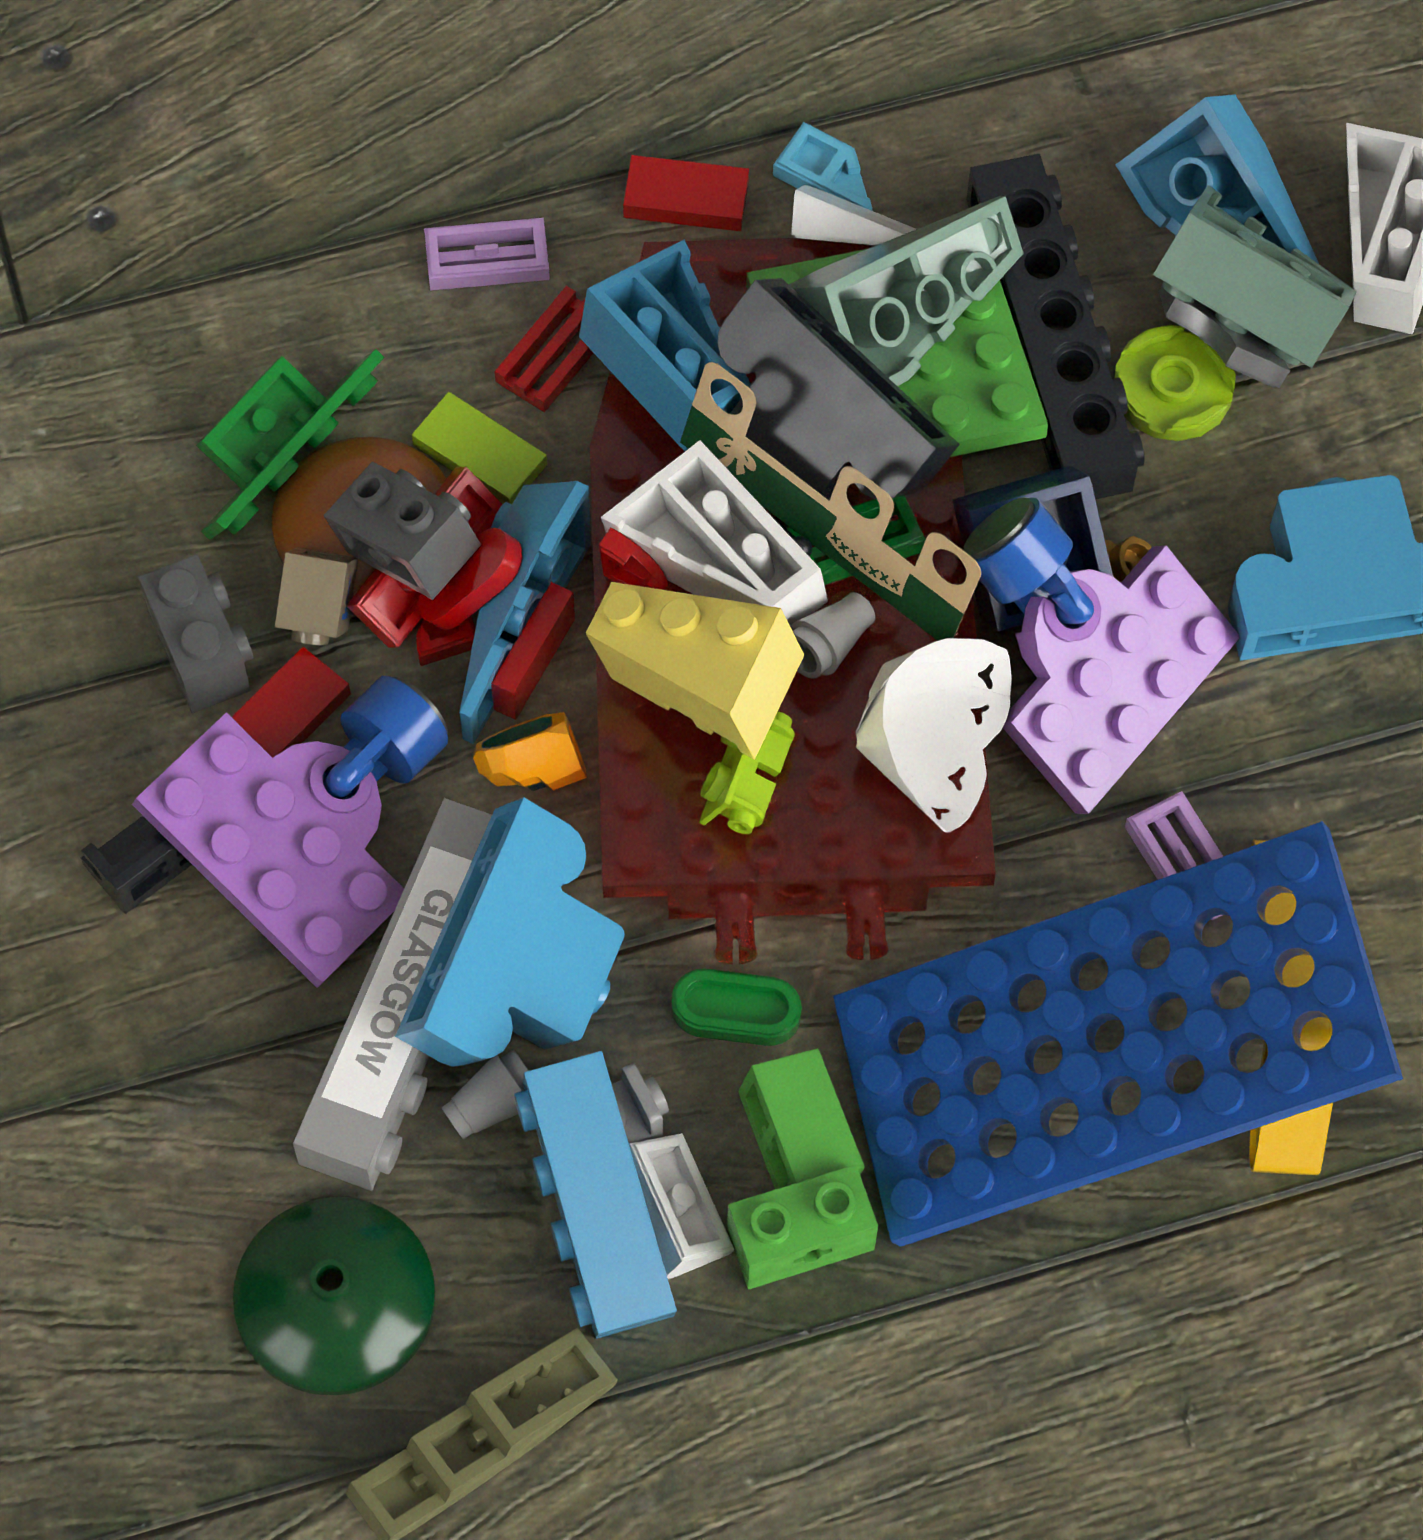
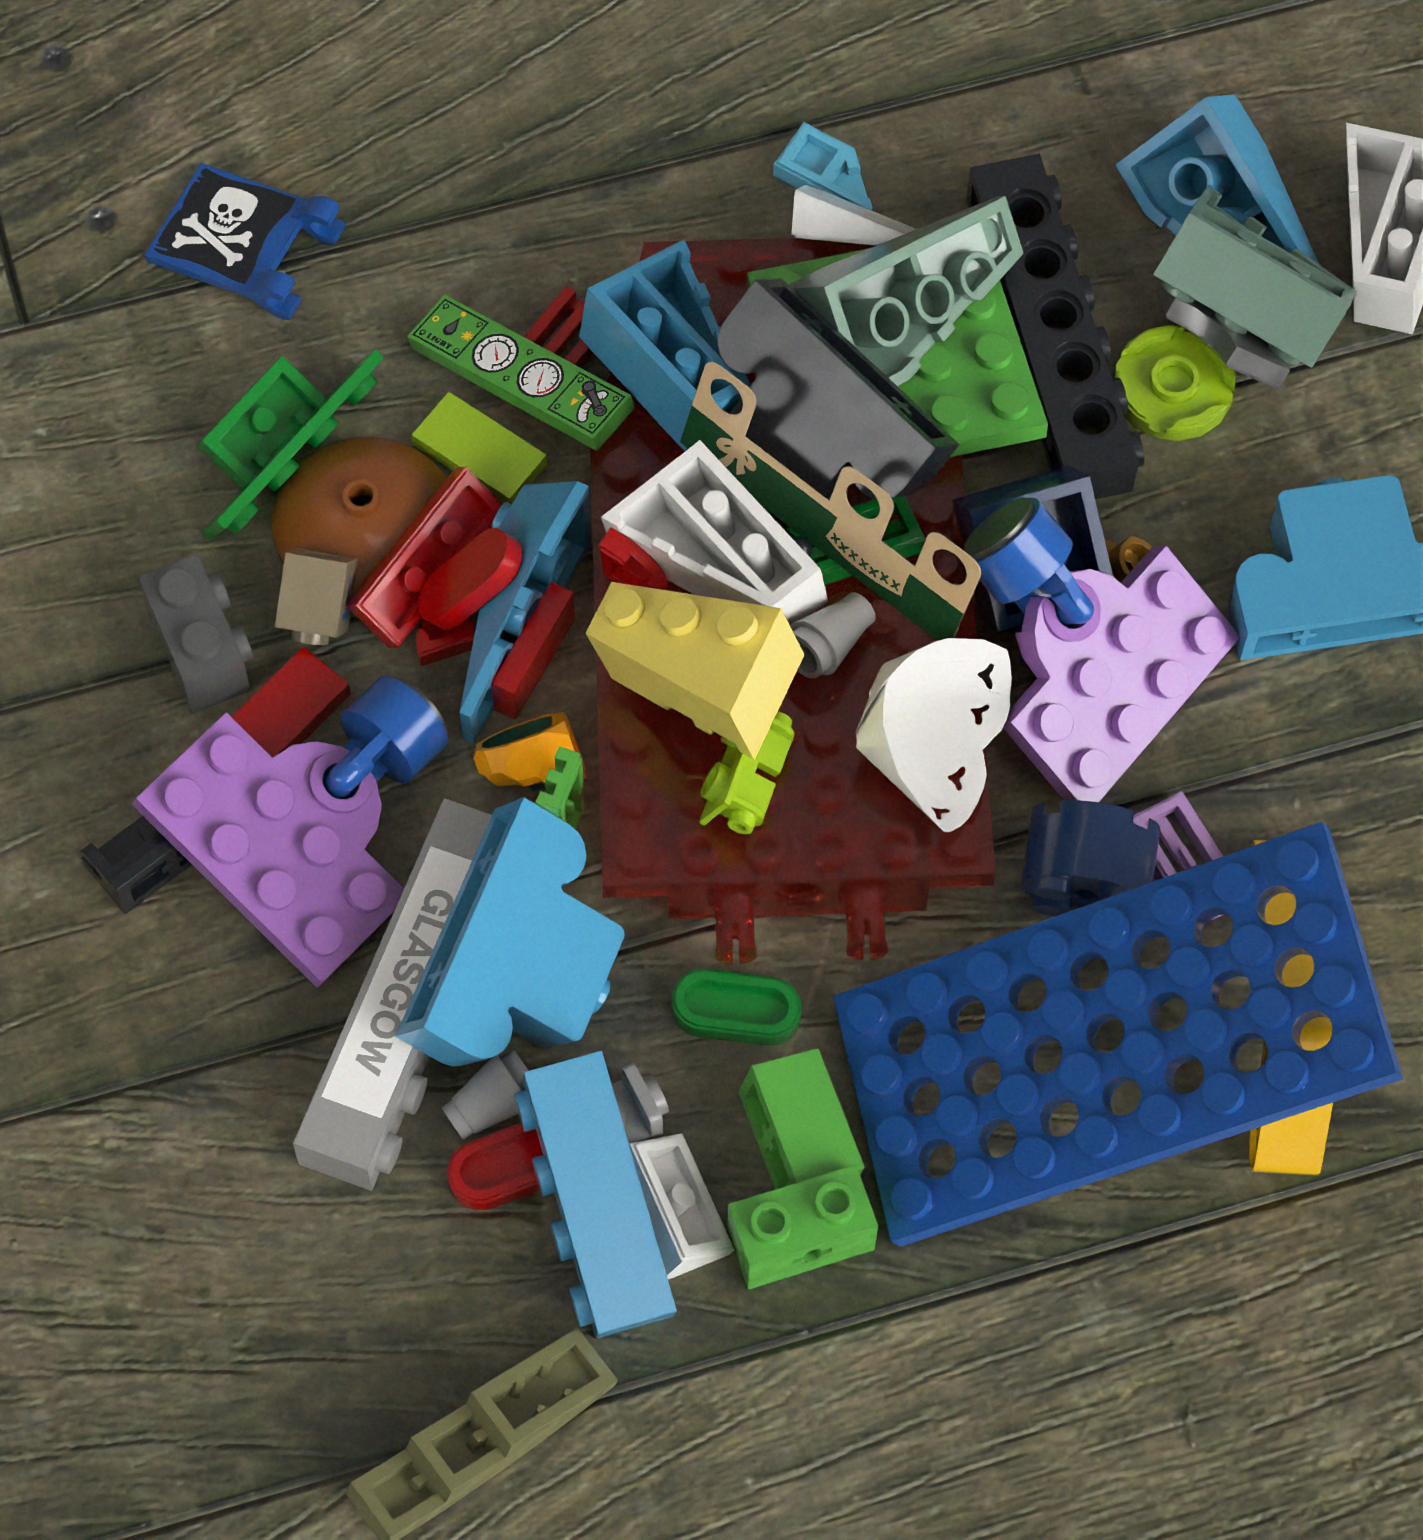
(238, 233): none -> flag
(341, 1336): dark green dish -> none
(403, 528): dark grey brick -> none
(487, 262): lavender tile -> none
(495, 1168): none -> red tile
(521, 372): none -> bright green tile
(564, 788): none -> bright green tile
(686, 193): red tile -> none
(1085, 855): none -> dark blue brick

